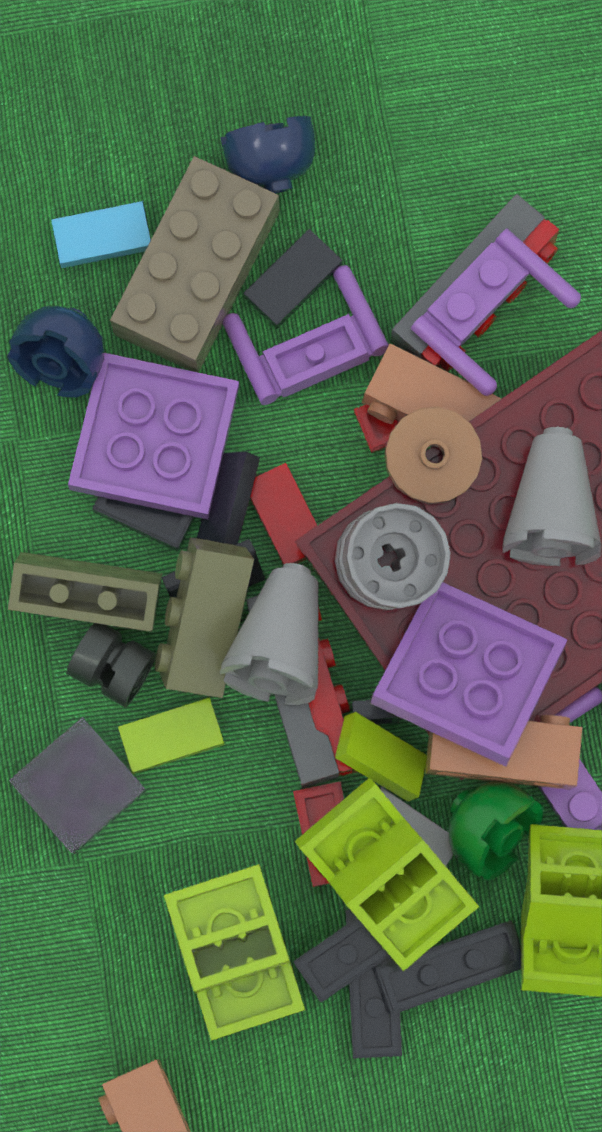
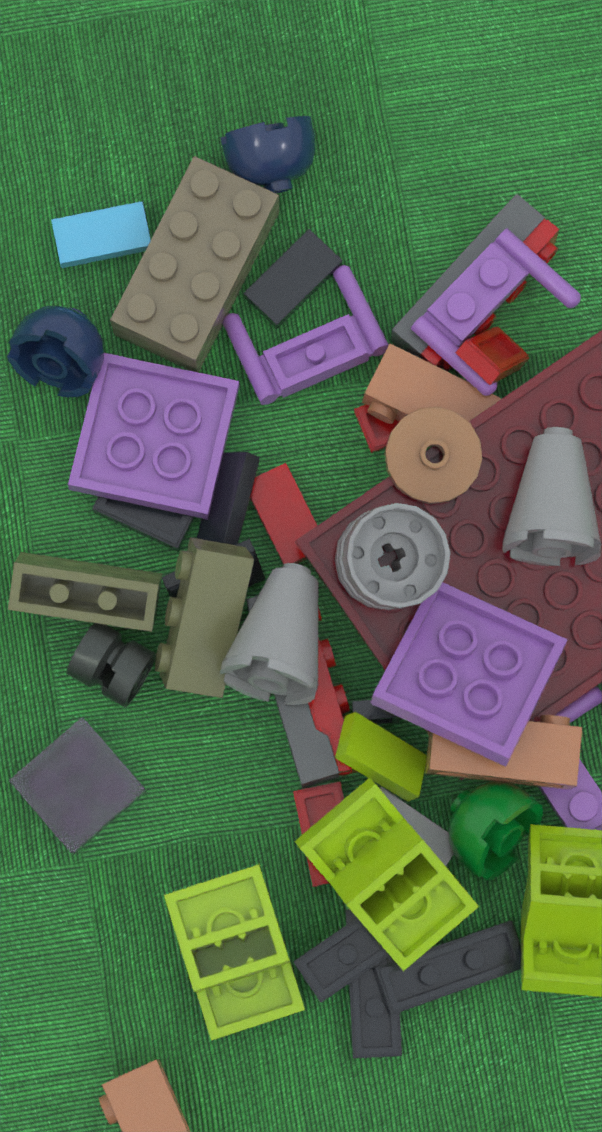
(171, 735): lime tile -> none
(492, 355): none -> red tile

